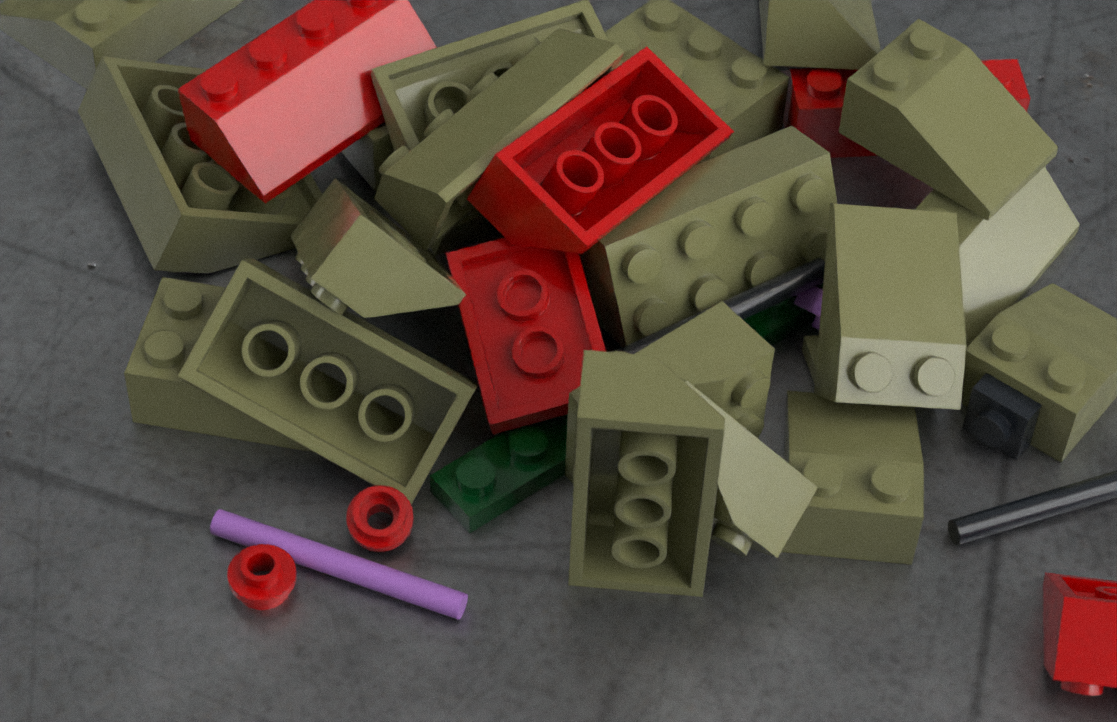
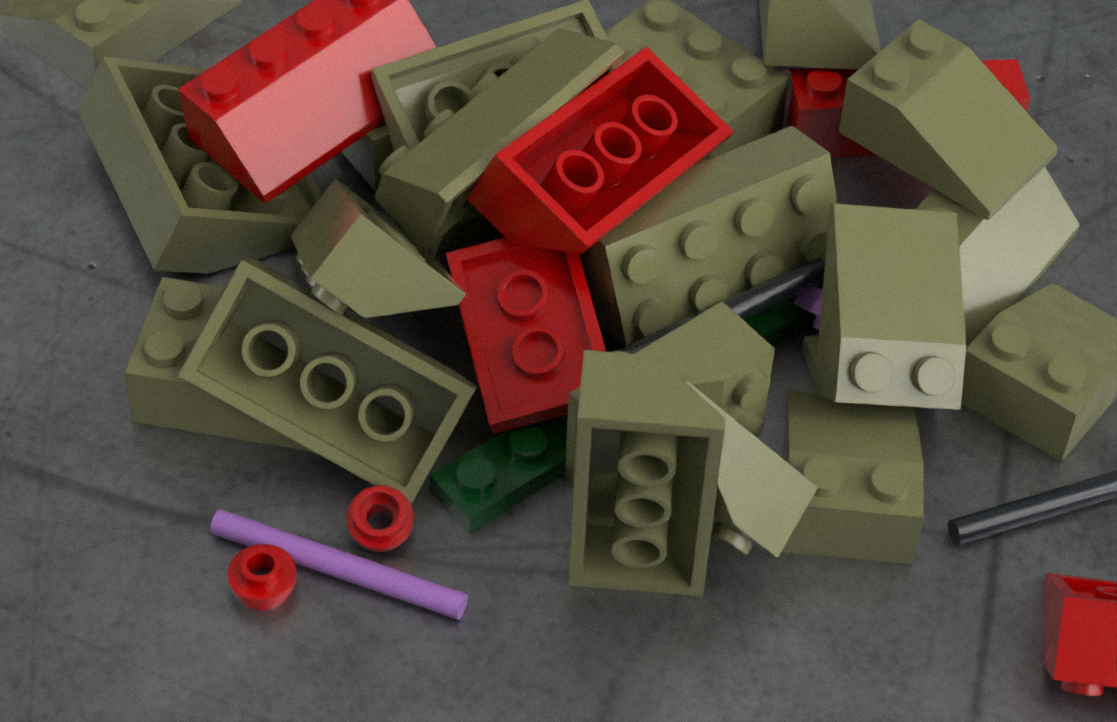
(1001, 416): black plate -> none

